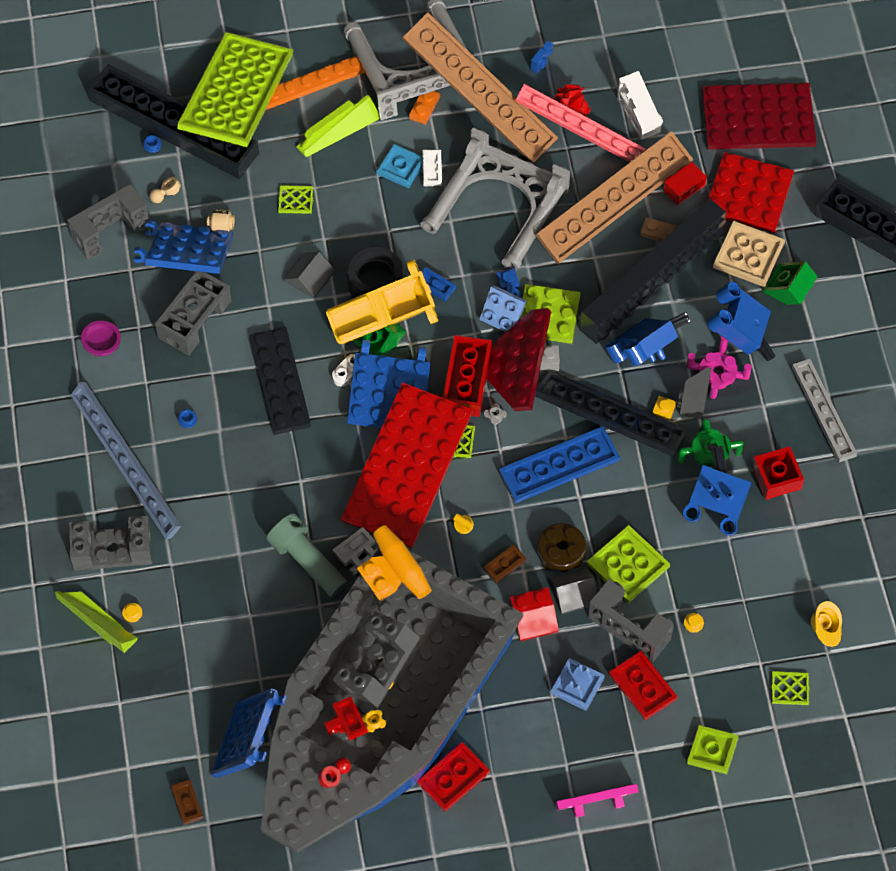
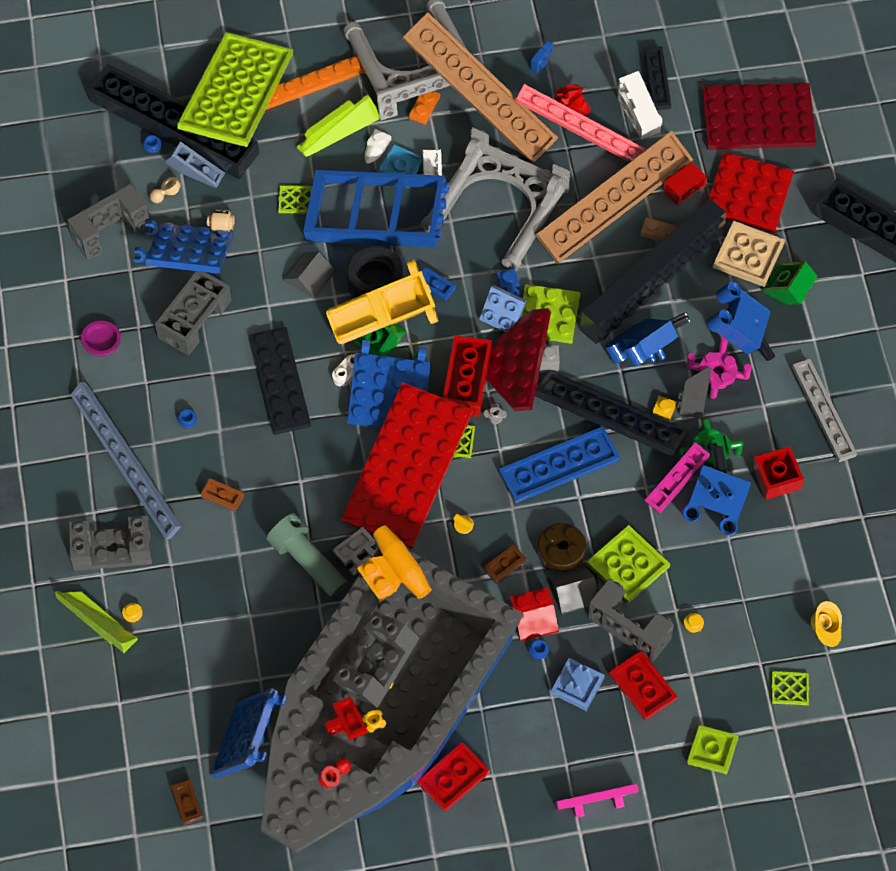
(193, 165): none -> sand blue slope
(222, 495): none -> dark orange plate
(375, 237): none -> blue window
(376, 145): none -> white plate
(538, 649): none -> blue plate
(657, 77): none -> black plate
(677, 478): none -> dark pink hinge

